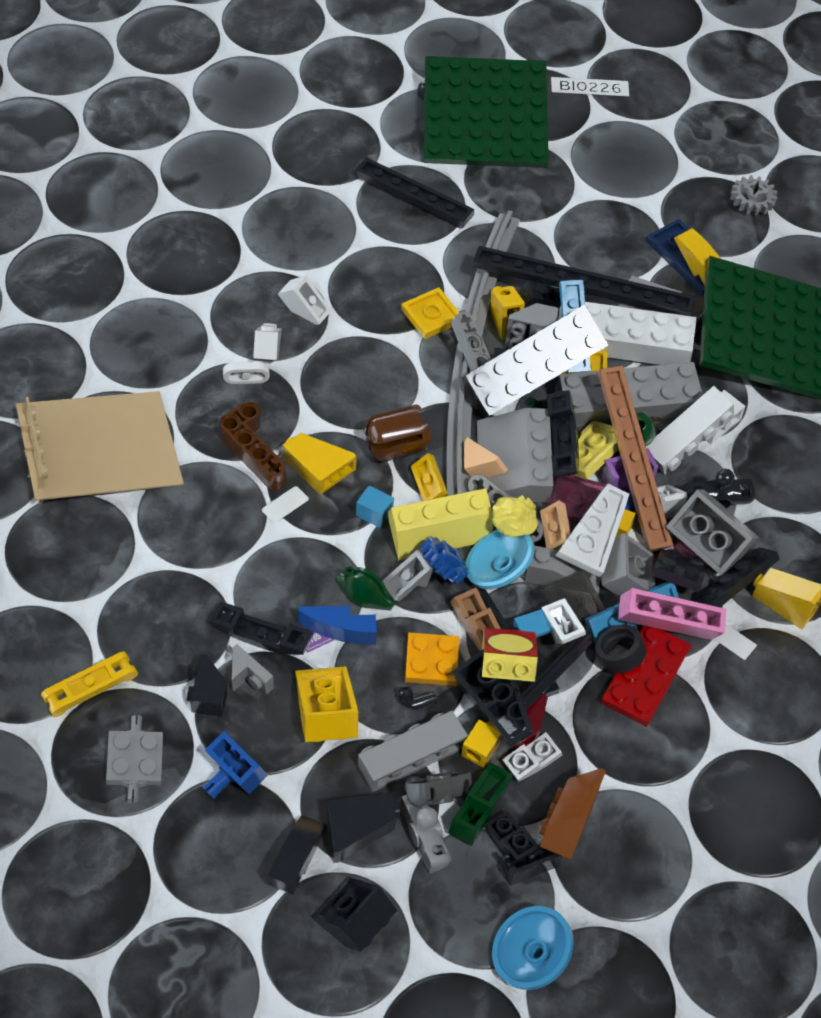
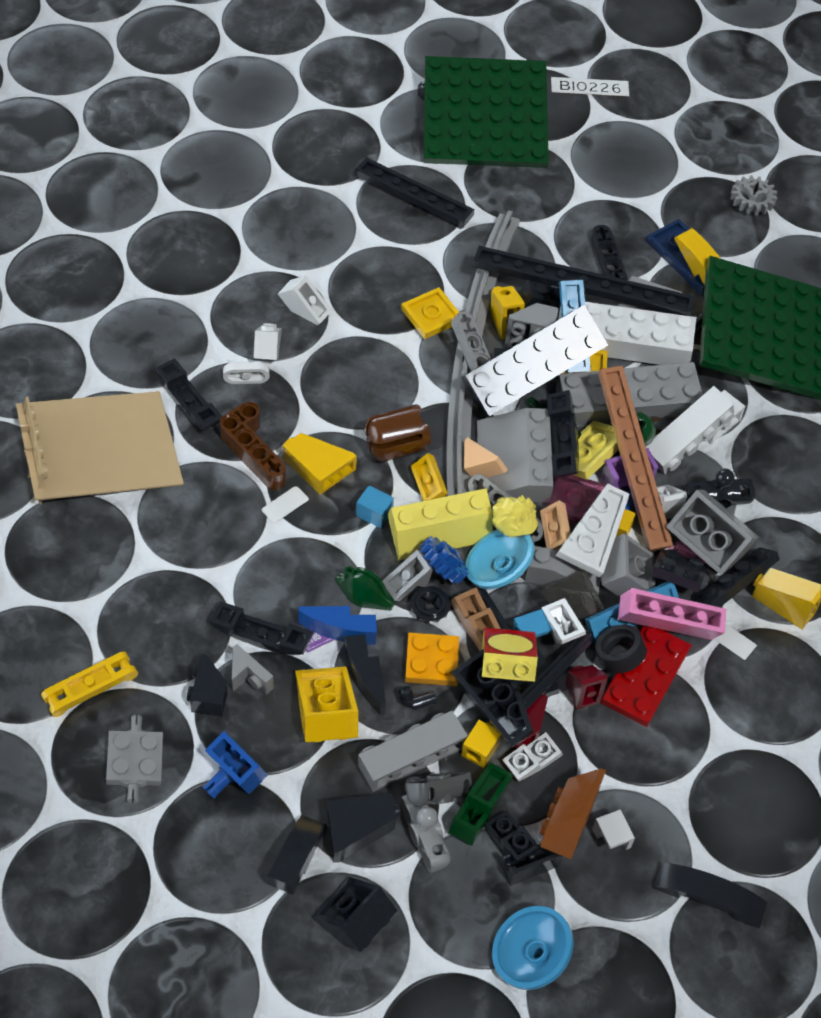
(186, 396): none -> black slope
(365, 671): none -> black slope
(428, 595): none -> black gear
(586, 685): none -> dark red slope
(607, 259): none -> black beam
(614, 830): none -> white panel
(711, 890): none -> black slope

